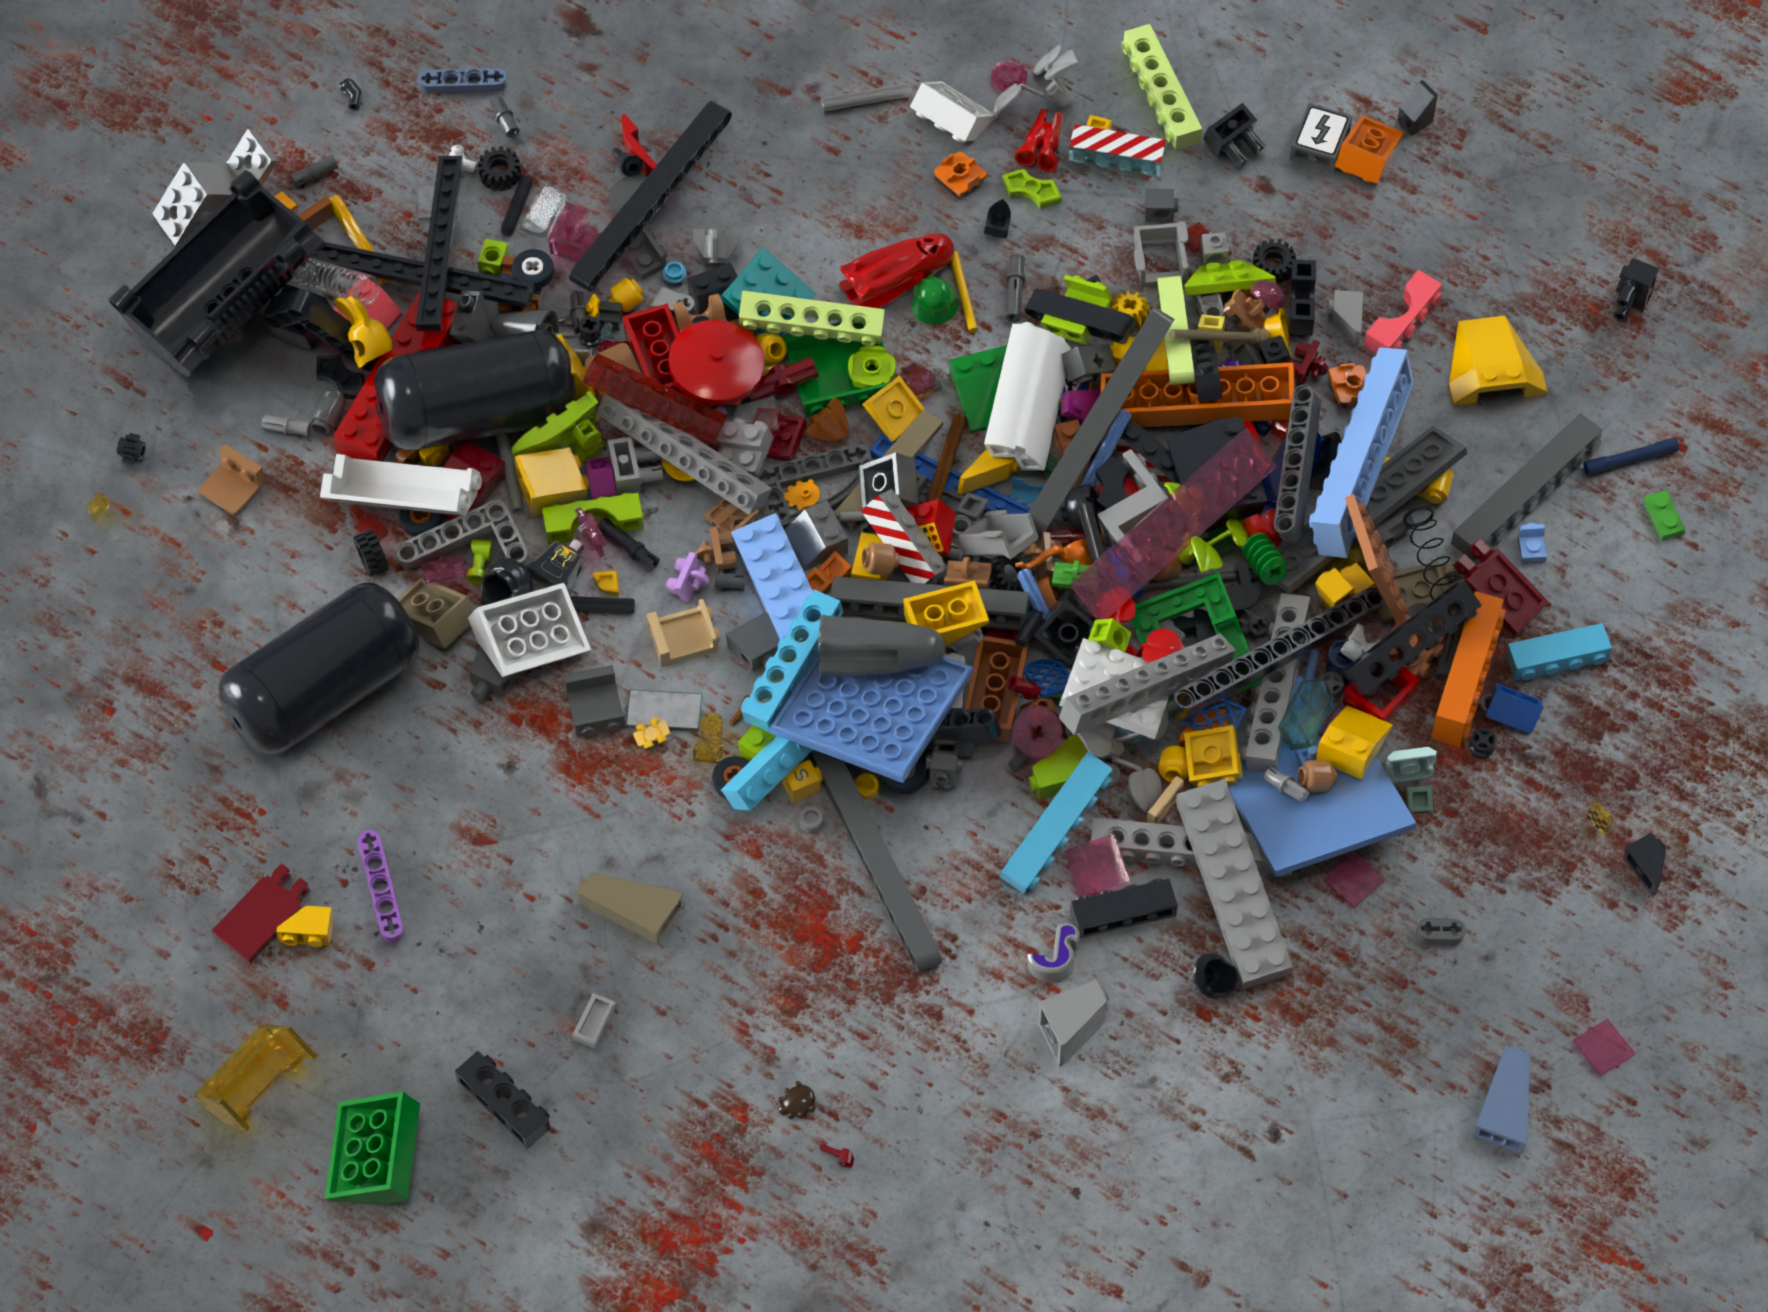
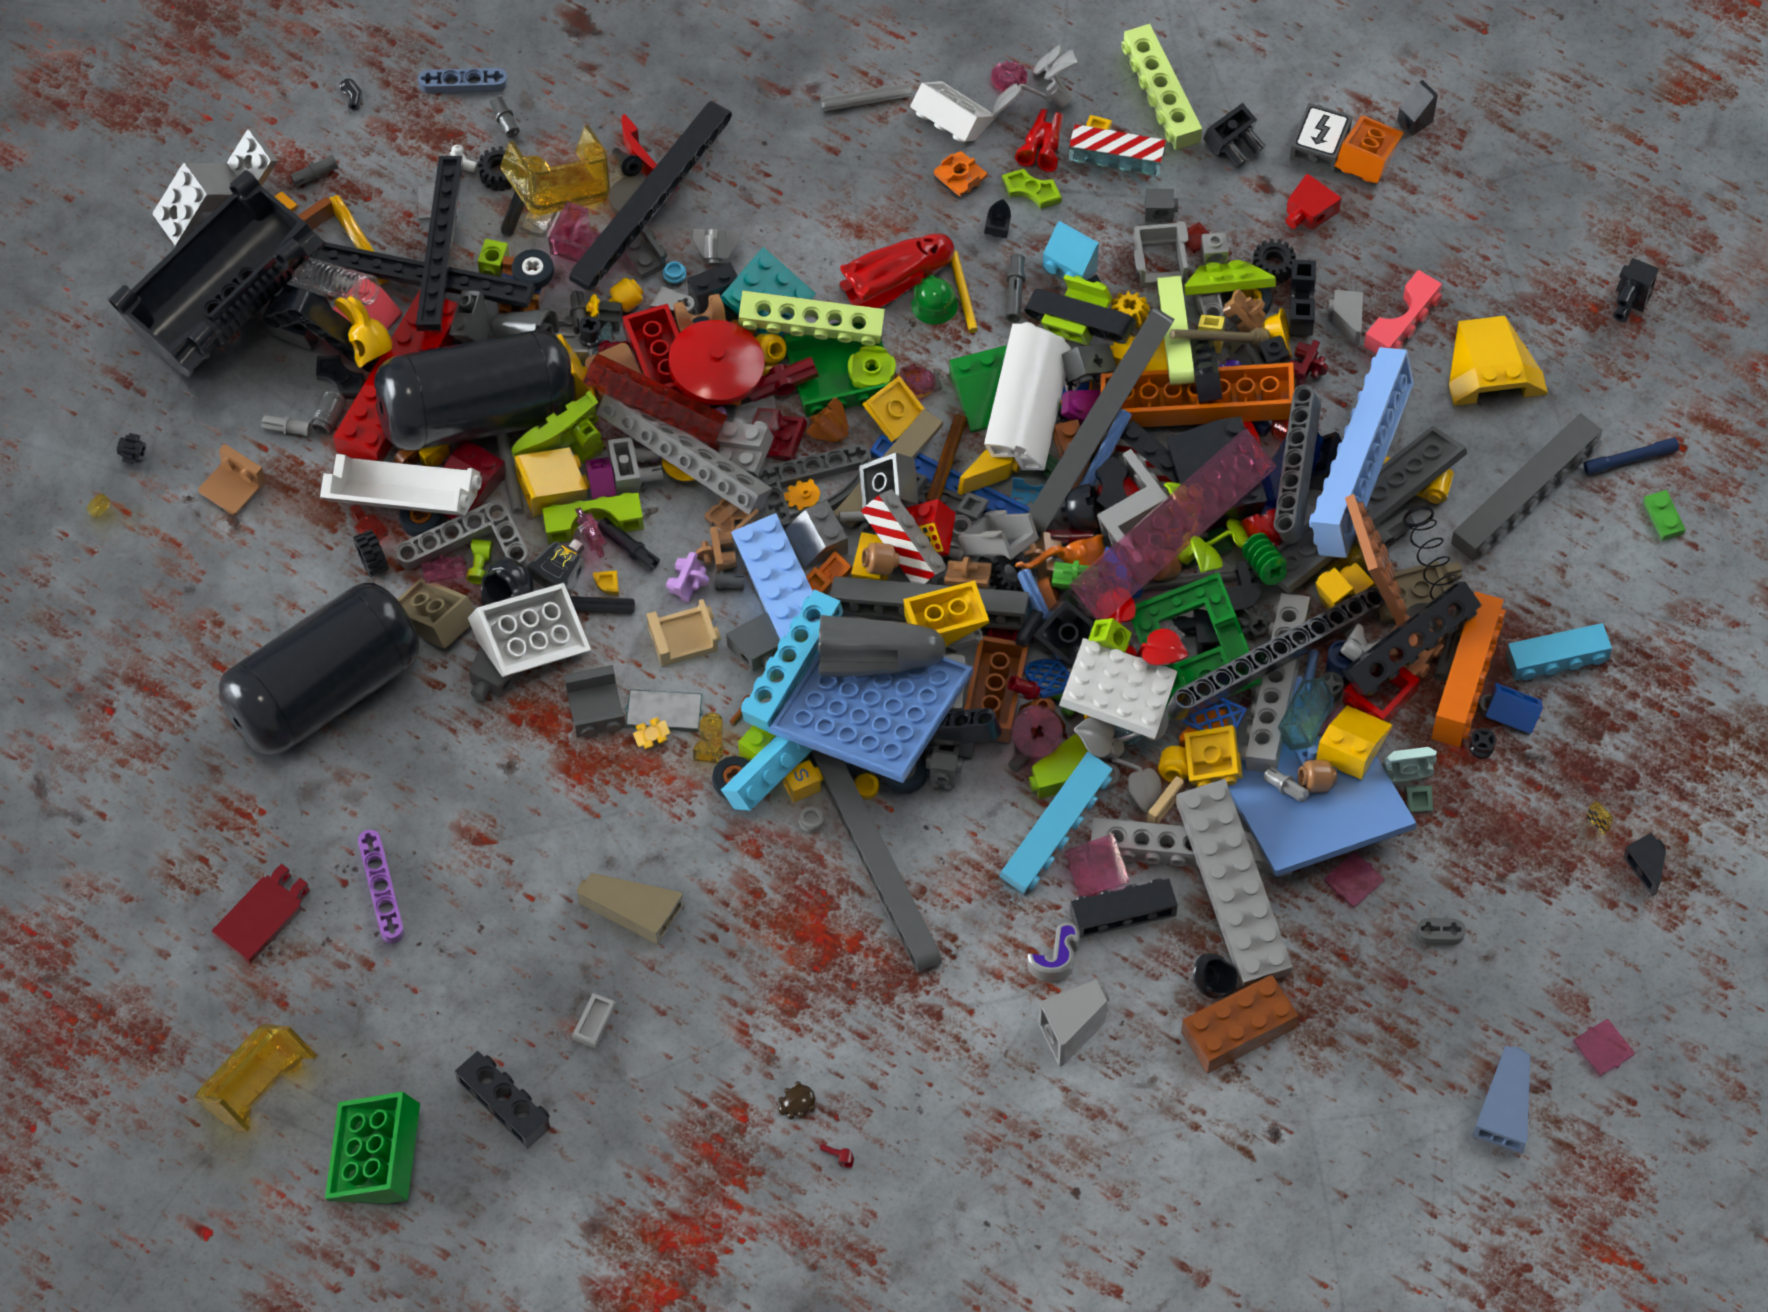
(308, 926): yellow slope -> none
(549, 188): none -> clear yellow windscreen
(1070, 253): none -> medium azure slope
(1090, 530): black axle -> none
(1144, 684): light grey brick -> none
(1239, 1023): none -> dark orange brick
(1270, 293): clear pink hair -> none
(1311, 204): none -> red torso
(1339, 380): orange piece -> none
(1500, 578): dark red tile -> none
(1532, 543): light blue bracket -> none

